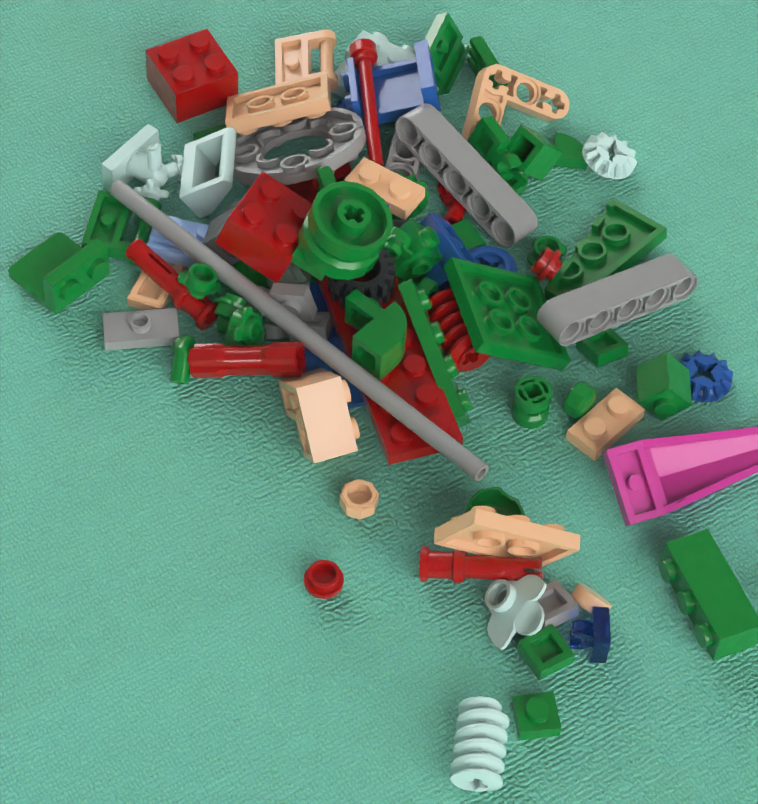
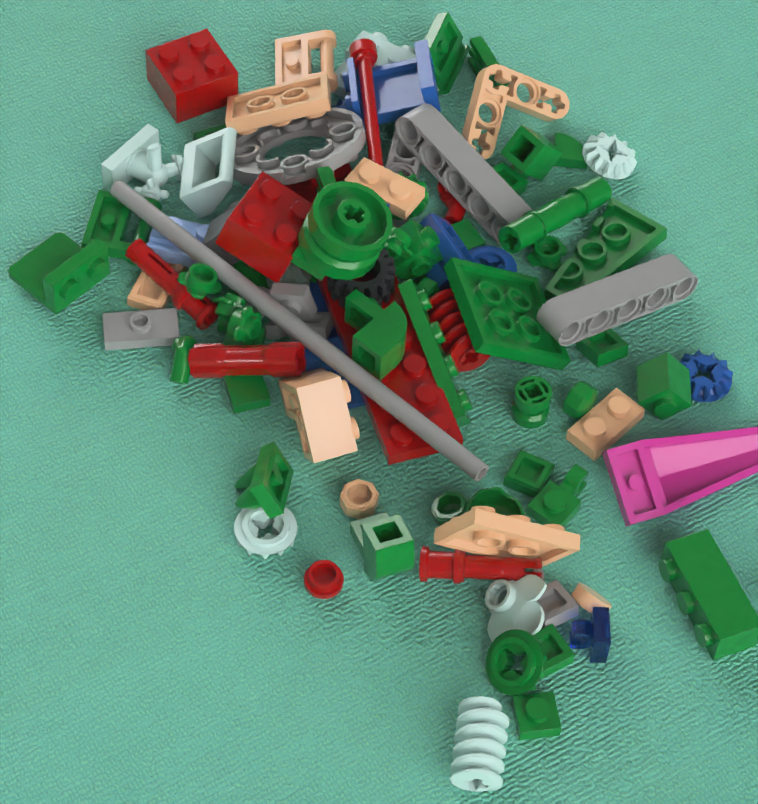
(246, 392): none -> green tile
(247, 531): none -> light aqua gear
(266, 482): none -> green tile
(383, 545): none -> green brick
(448, 506): none -> green tile
(492, 145): green plate -> none
(500, 660): none -> green gear
(528, 474): none -> green tile
(547, 264): red plate -> none
(554, 215): none -> green piece
(559, 503): none -> green plate

